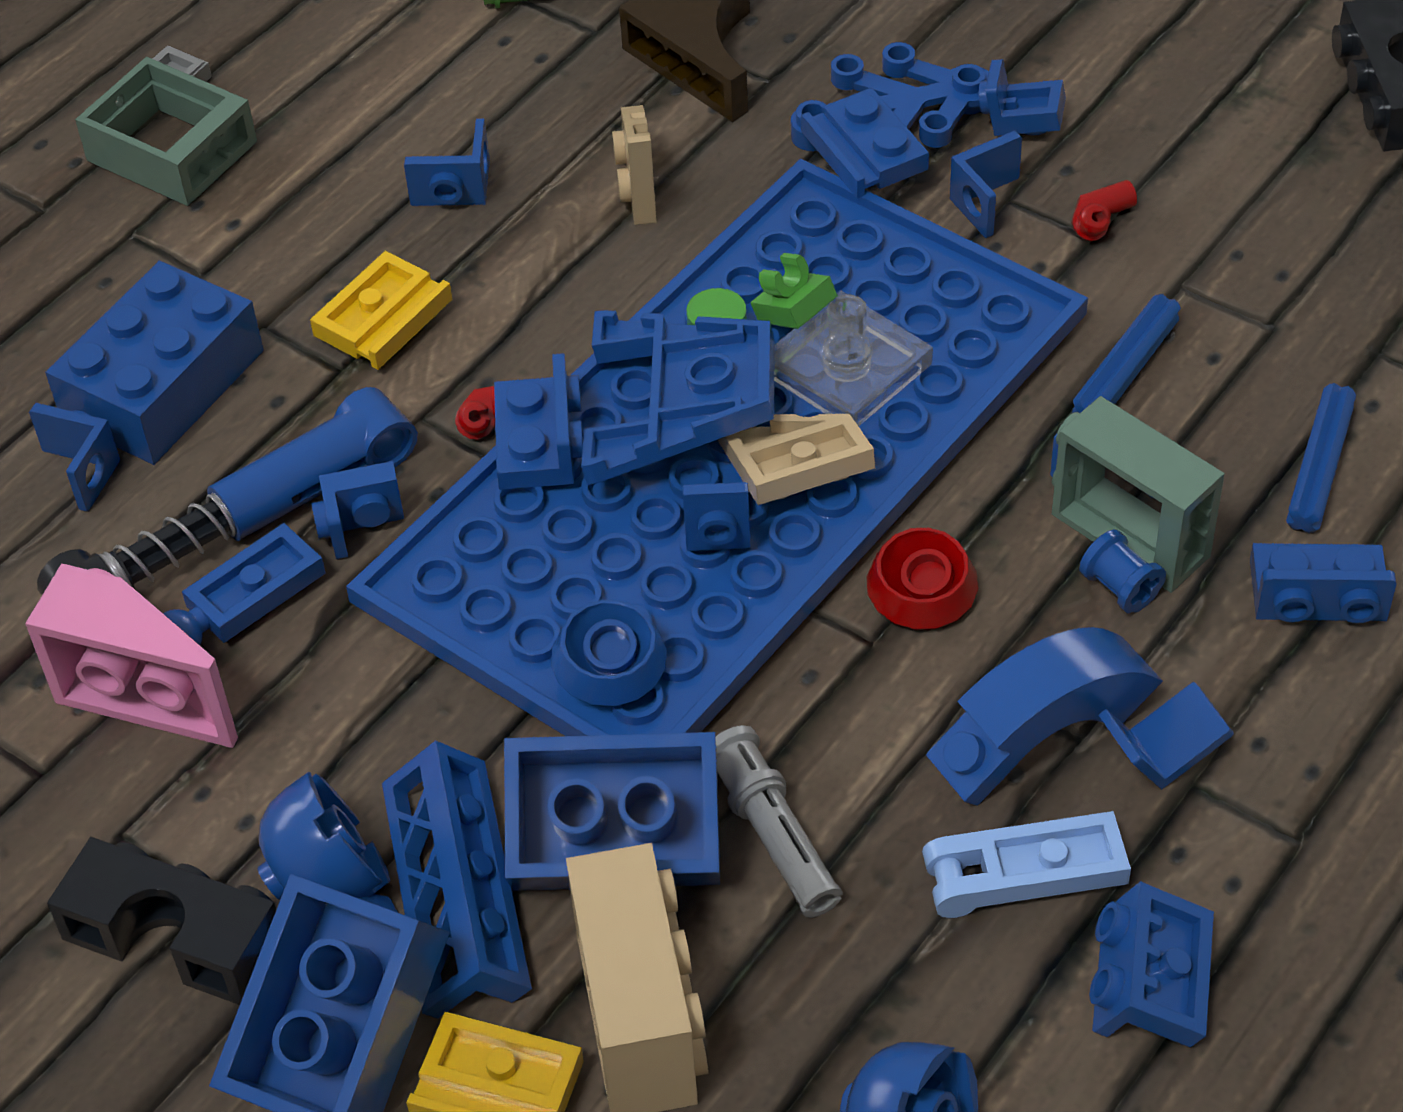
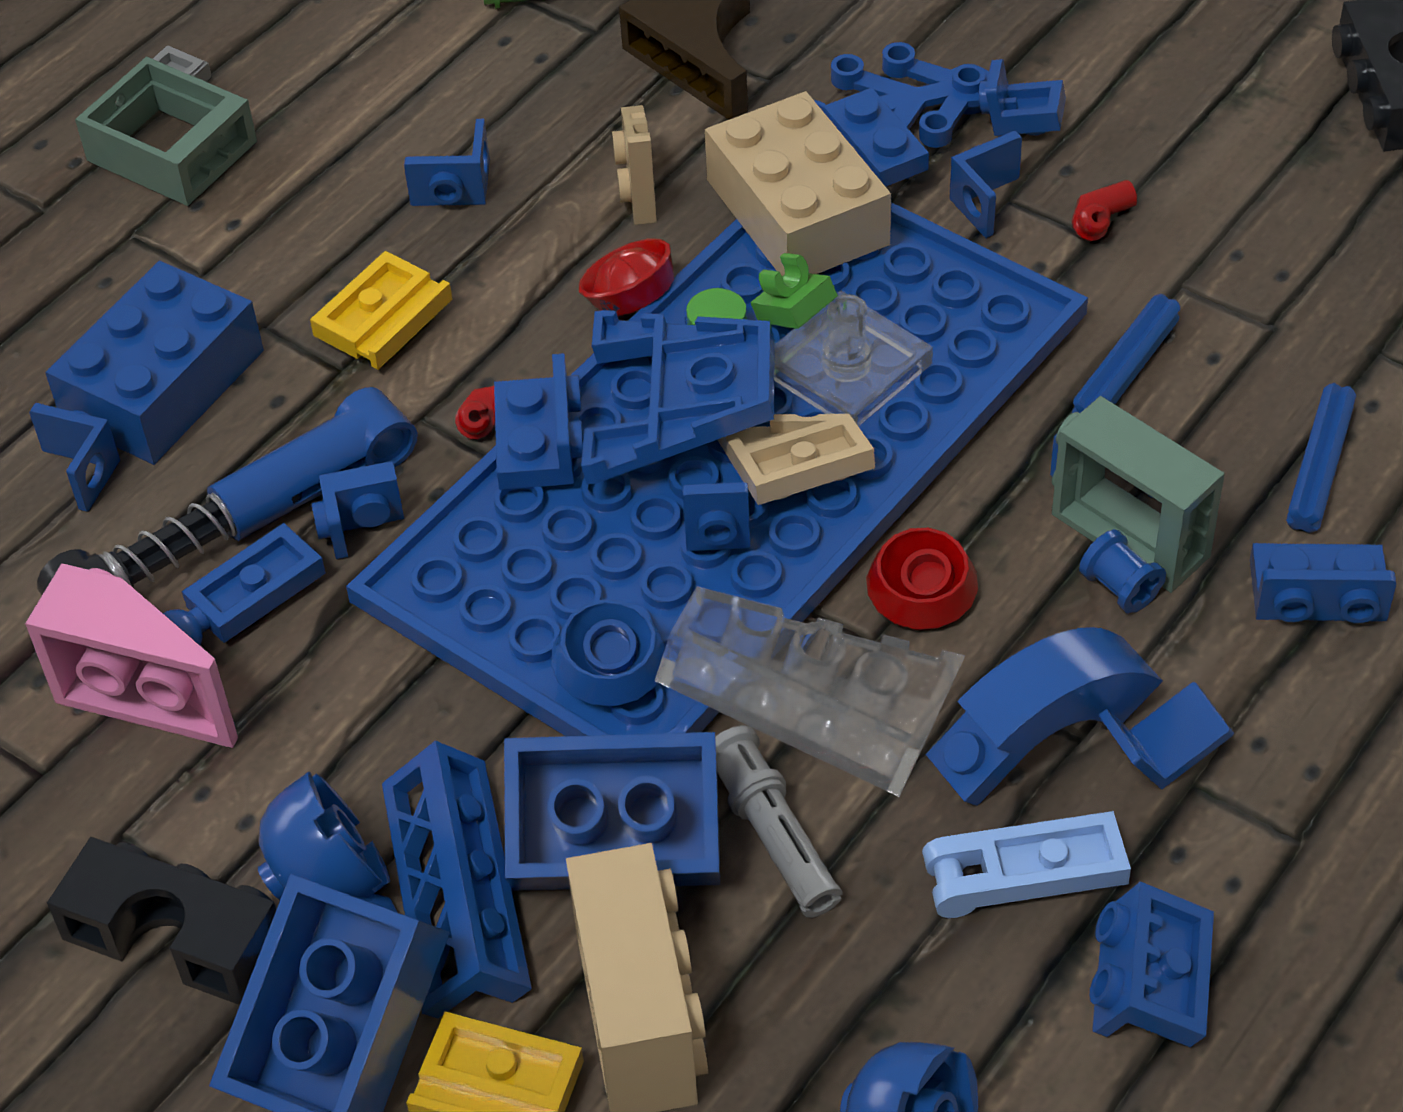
(629, 276): none -> red hat
(798, 185): none -> tan brick
(810, 684): none -> clear wedge

